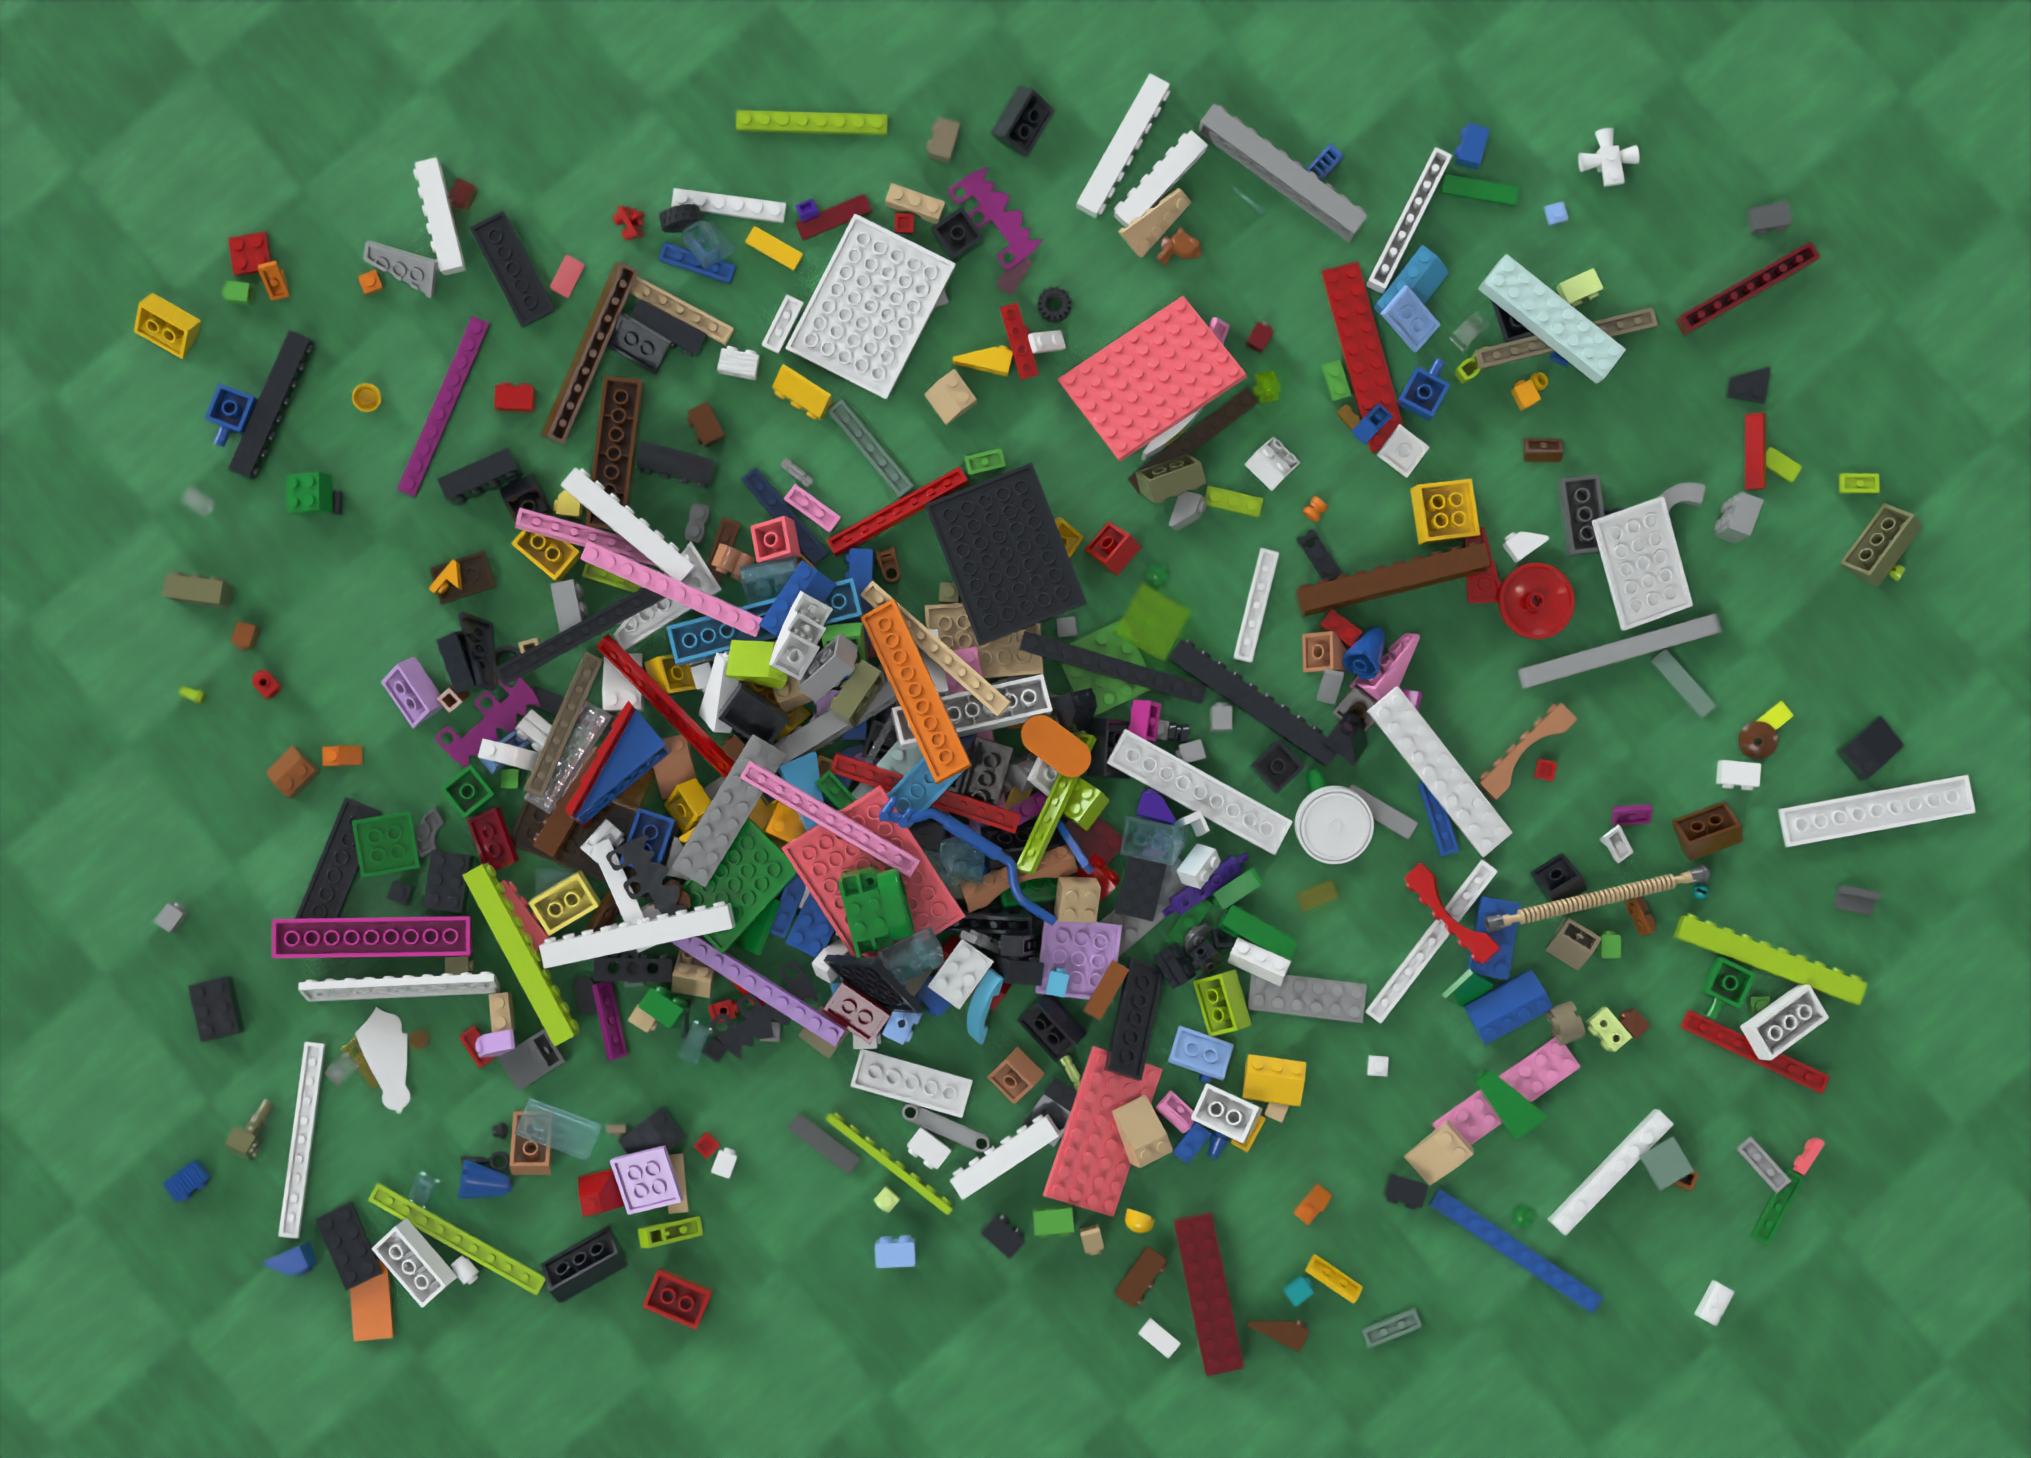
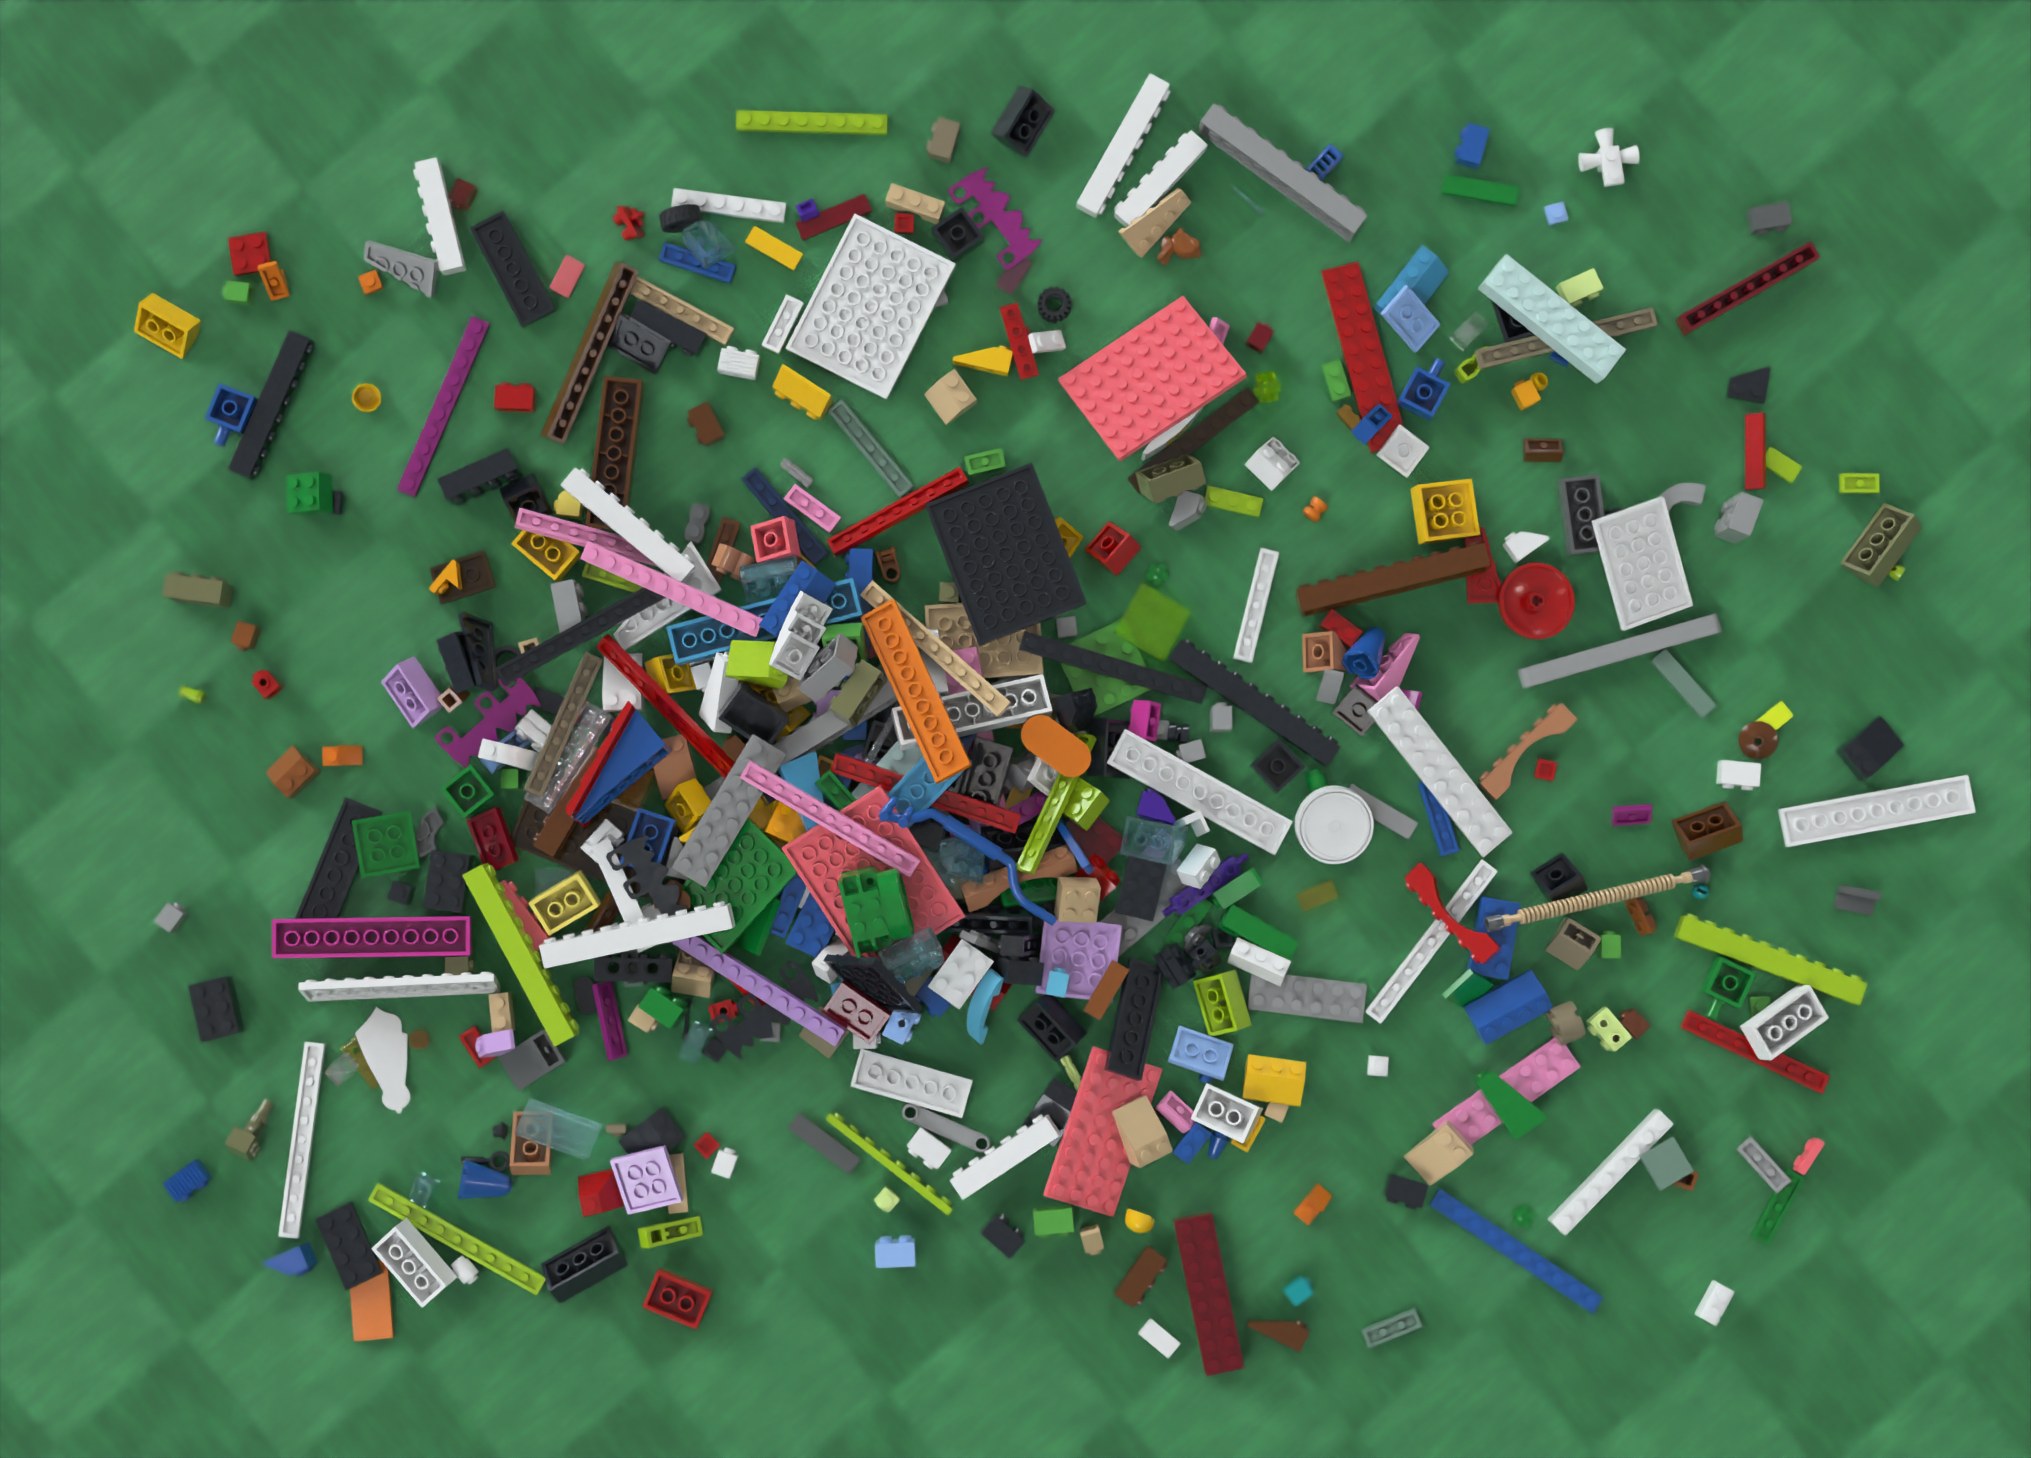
(197, 501): clear brick -> none
(676, 464): black slope -> none
(1015, 1075): nougat slope -> none
(1318, 556): black plate -> none
(1334, 1278): yellow plate -> none
(1348, 738): black slope -> none
(1408, 220): white brick -> none
(1617, 844): white slope -> none

